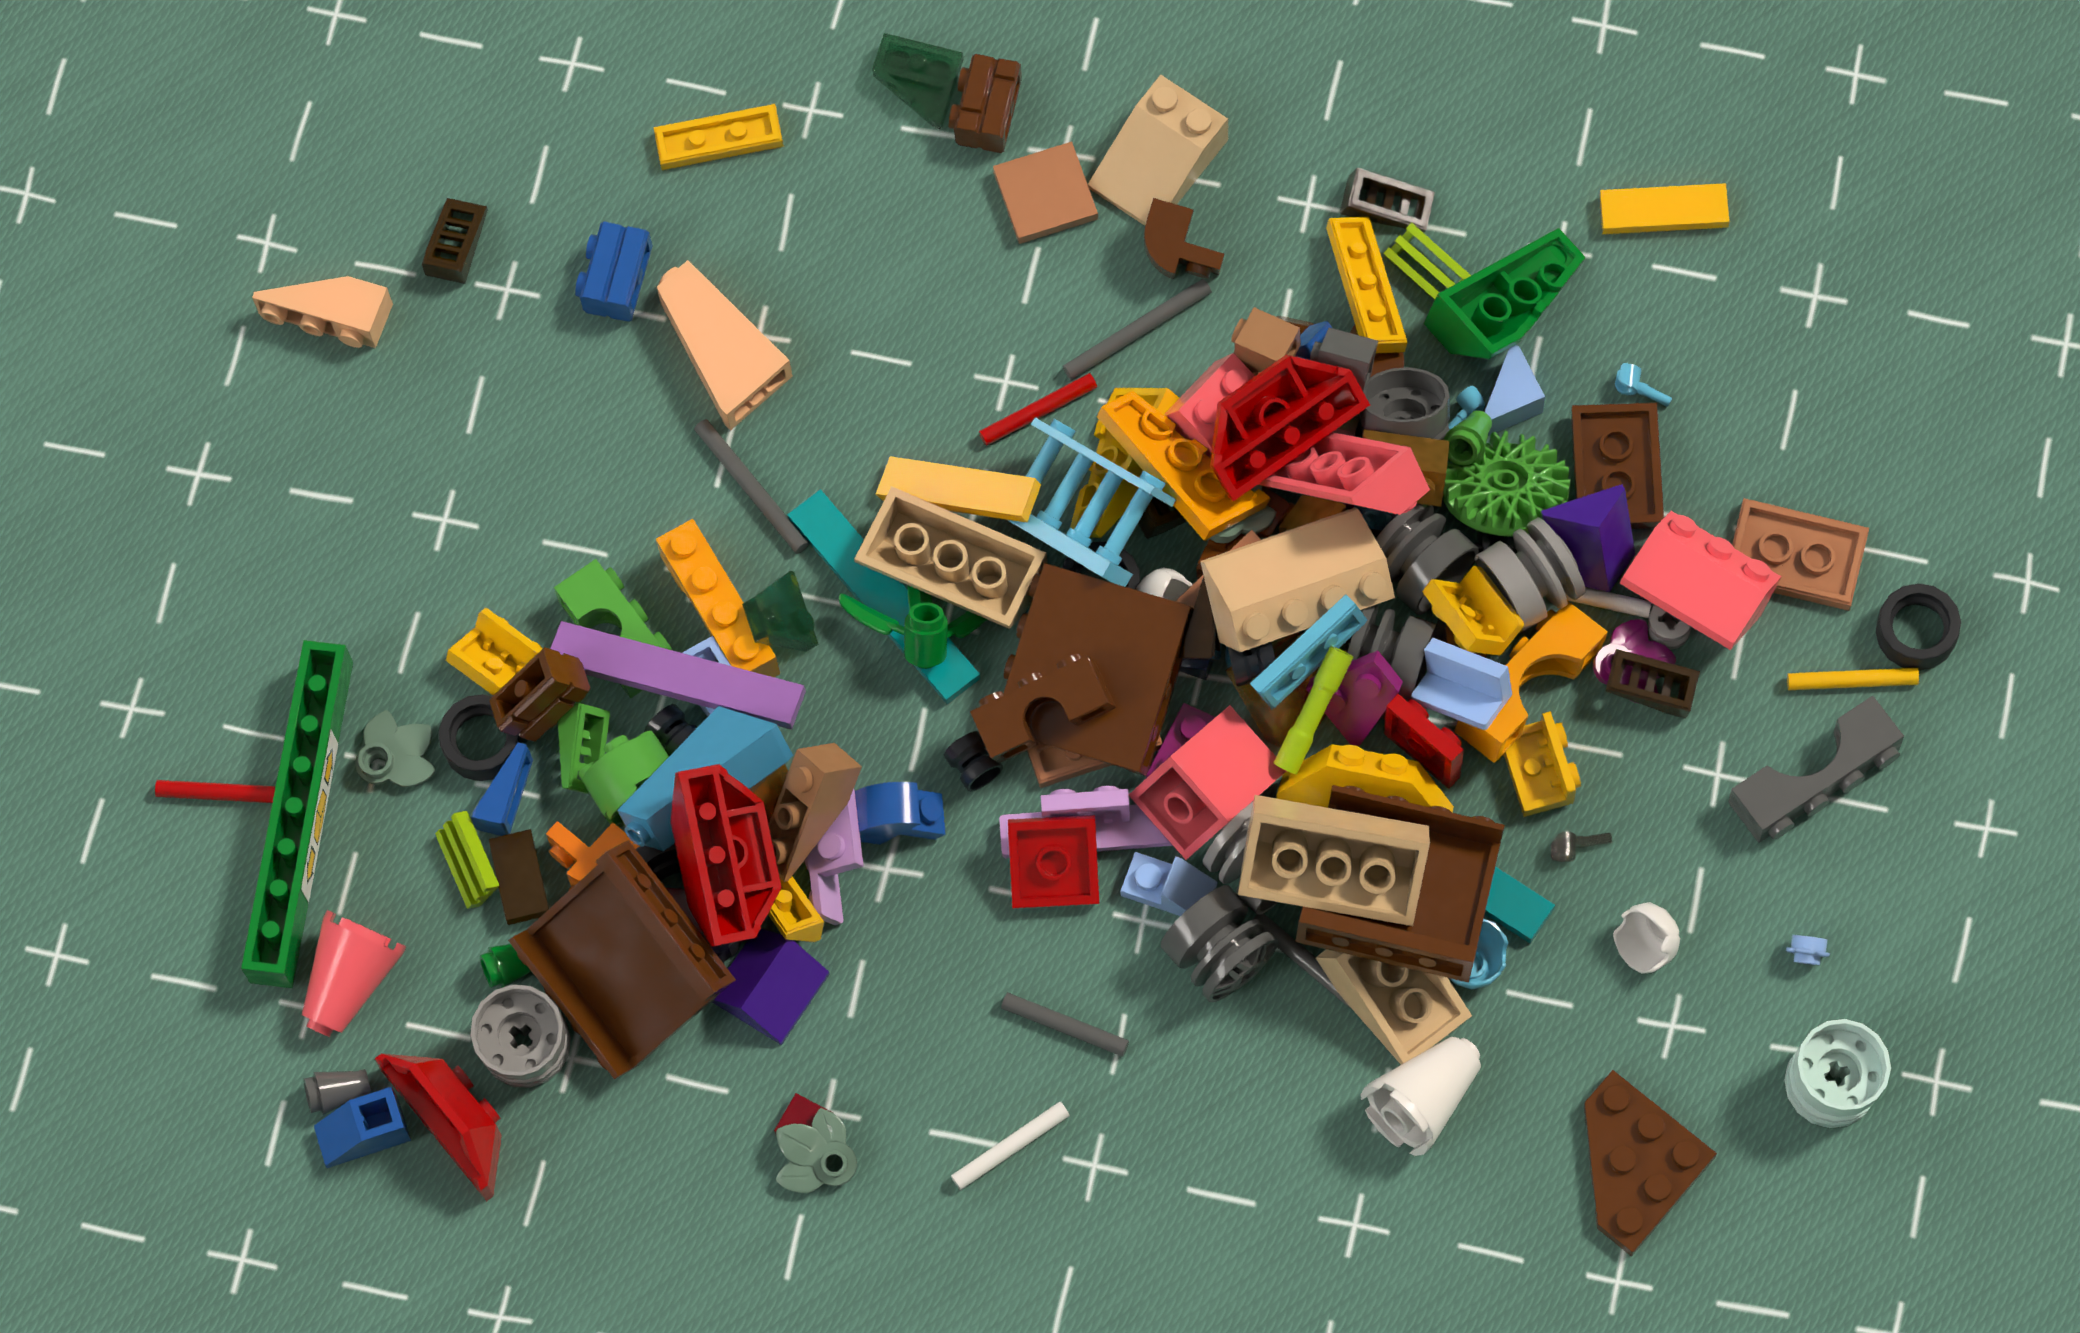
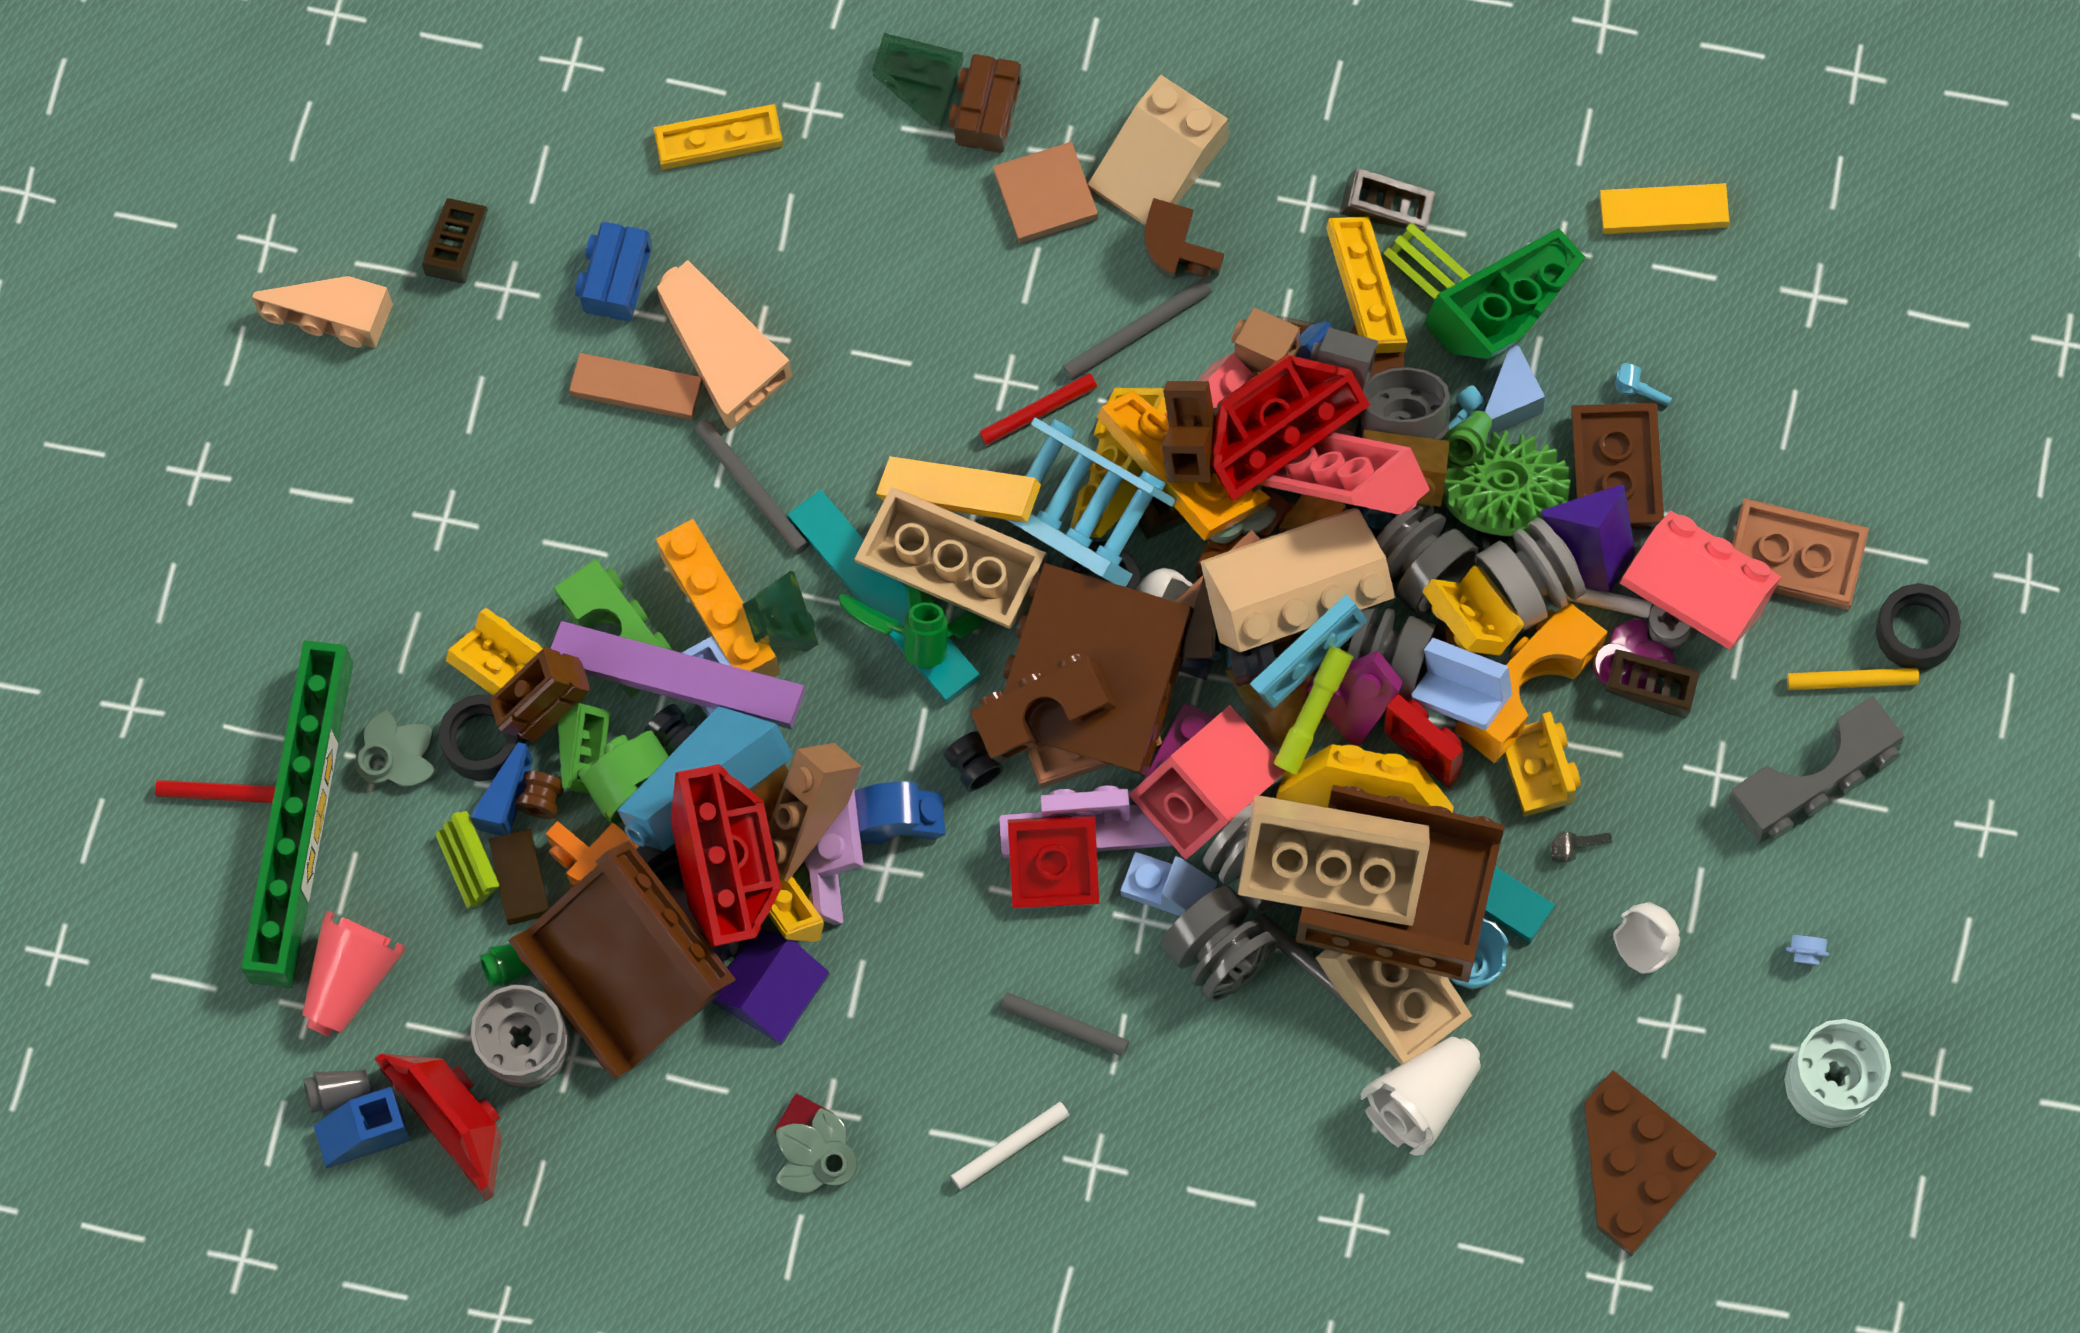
(539, 795): none -> reddish brown wheel
(636, 386): none -> nougat tile
(1190, 431): none -> reddish brown brick

